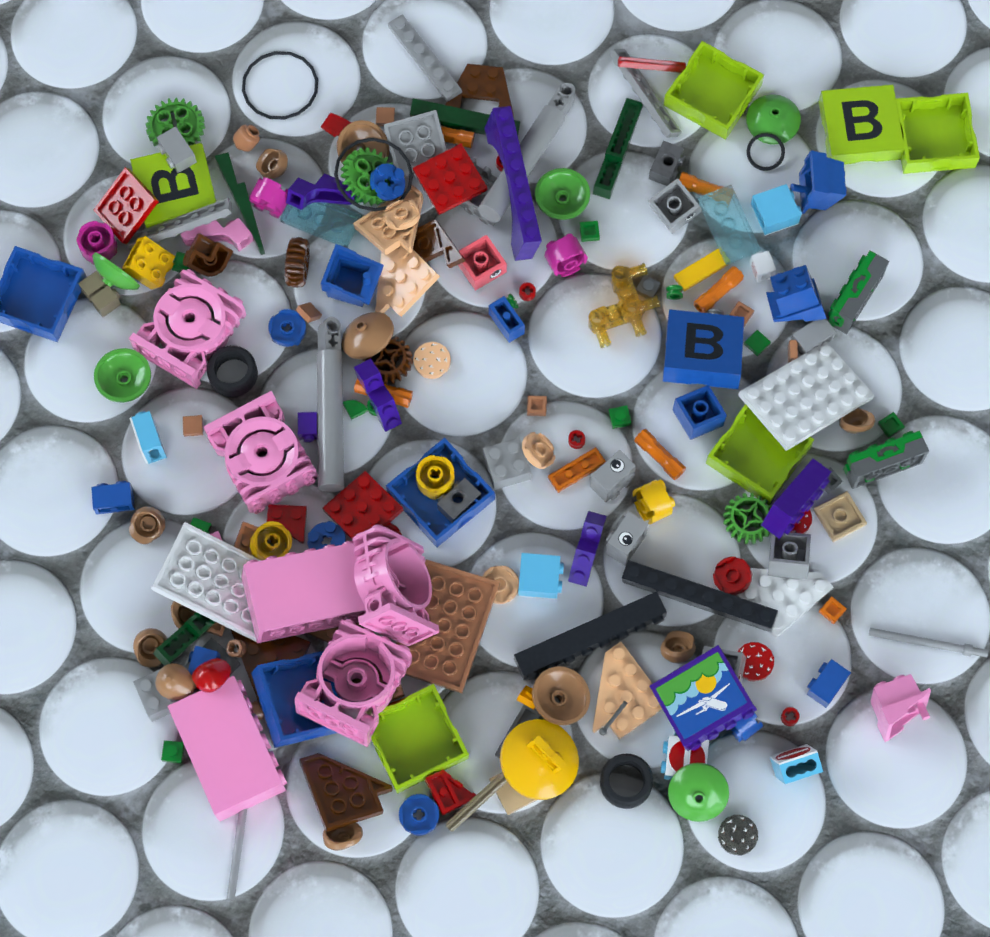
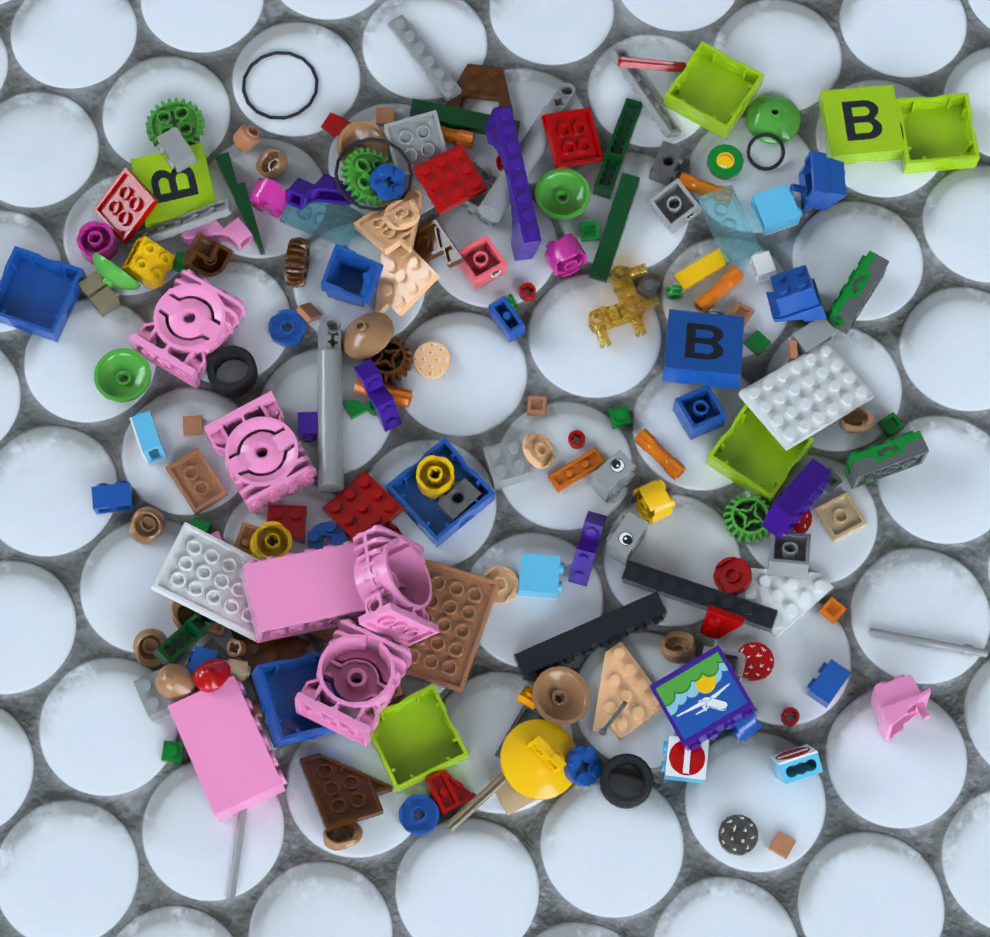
(196, 481): none -> nougat plate
(239, 669): none -> tan brick
(572, 138): none -> red plate
(592, 763): none -> blue plate
(614, 227): none -> dark green slope
(698, 780): bright green dish -> none
(720, 622): none -> red wing
(725, 161): none -> green tile
(782, 845): none -> nougat tile

